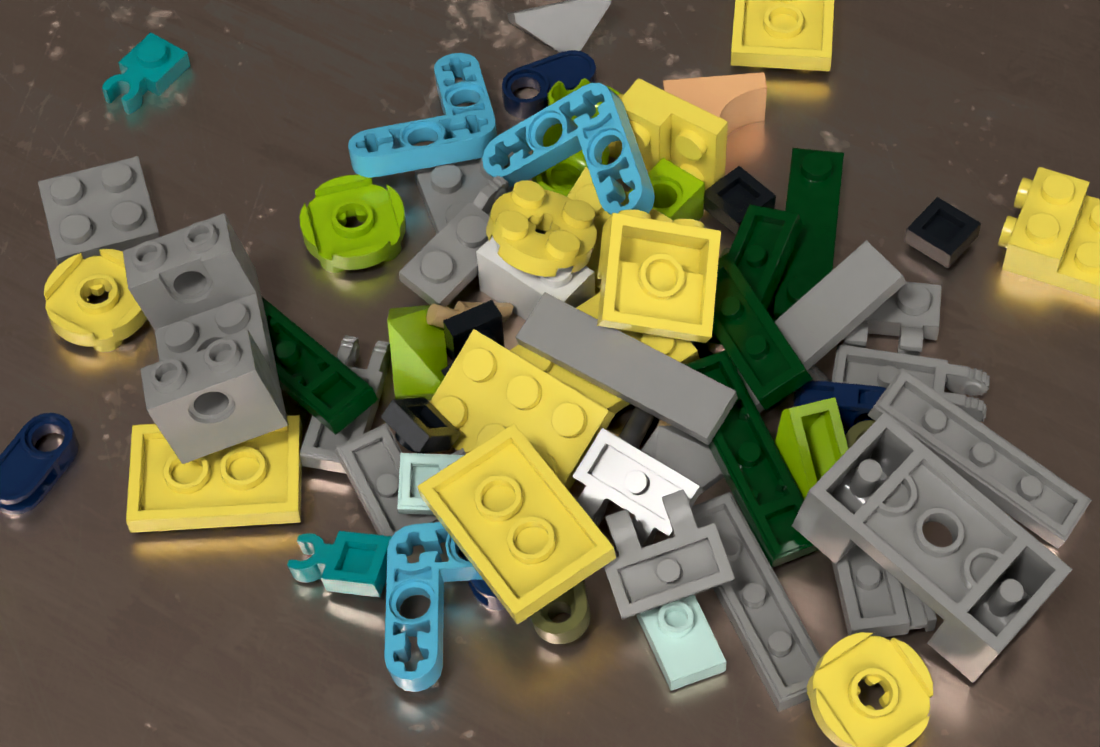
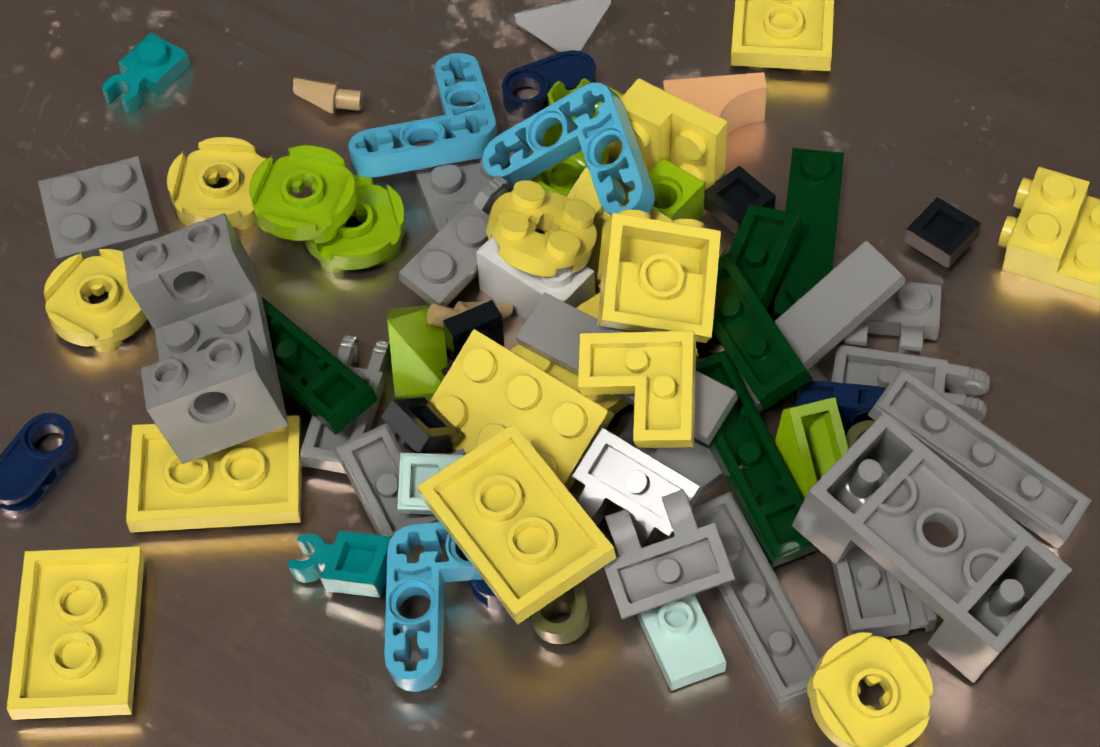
(76, 633): none -> light yellow plate
(215, 159): none -> light yellow plate
(309, 217): none -> lime plate
(327, 95): none -> tan bar
(655, 369): none -> light yellow plate

